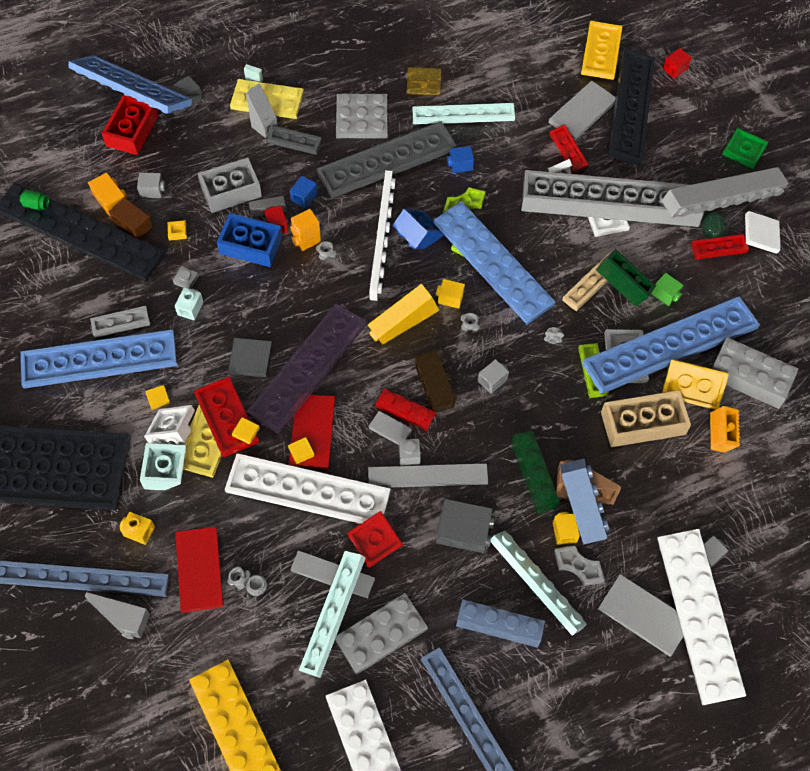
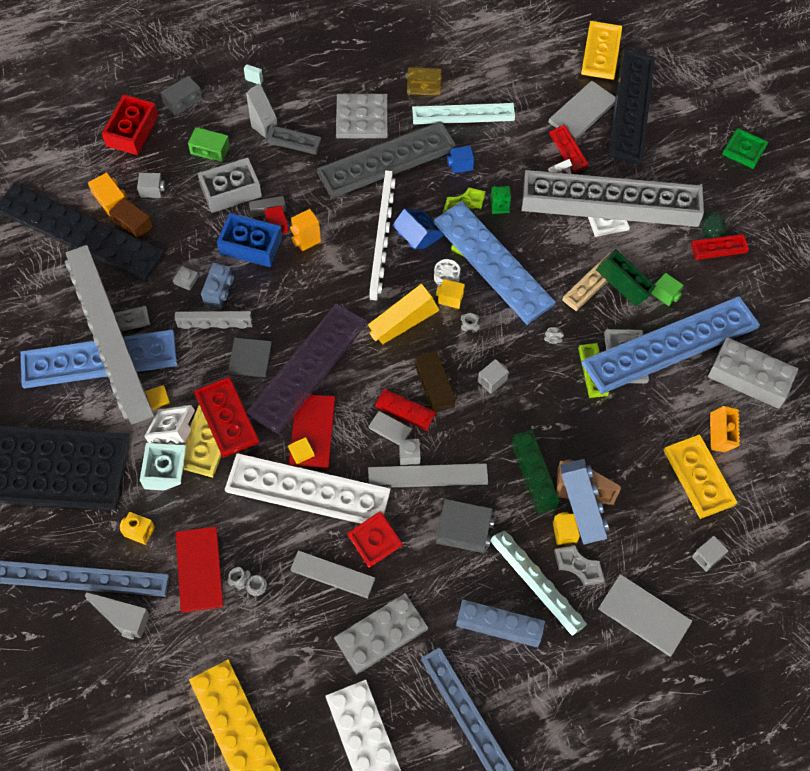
(34, 200): green brick -> none
(107, 336): none -> light grey brick
(130, 84): medium blue plate -> none
(177, 230): yellow tile -> none
(189, 303): light aqua brick -> none
(209, 144): none -> bright green brick
(217, 285): none -> sand blue brick
(219, 319): none -> light grey plate
(245, 430): yellow tile -> none
(283, 99): light yellow plate -> none
(303, 192): blue brick -> none
(323, 247): light grey plate -> none
(332, 614): light aqua plate -> none
(446, 271): none -> white wheel
(500, 199): none -> green brick
(645, 418): tan brick -> none
(677, 63): red brick -> none
(696, 383): yellow tile -> none
(700, 476): none -> yellow plate
(701, 617): white plate -> none
(724, 192): light grey brick -> none
(762, 232): white tile -> none

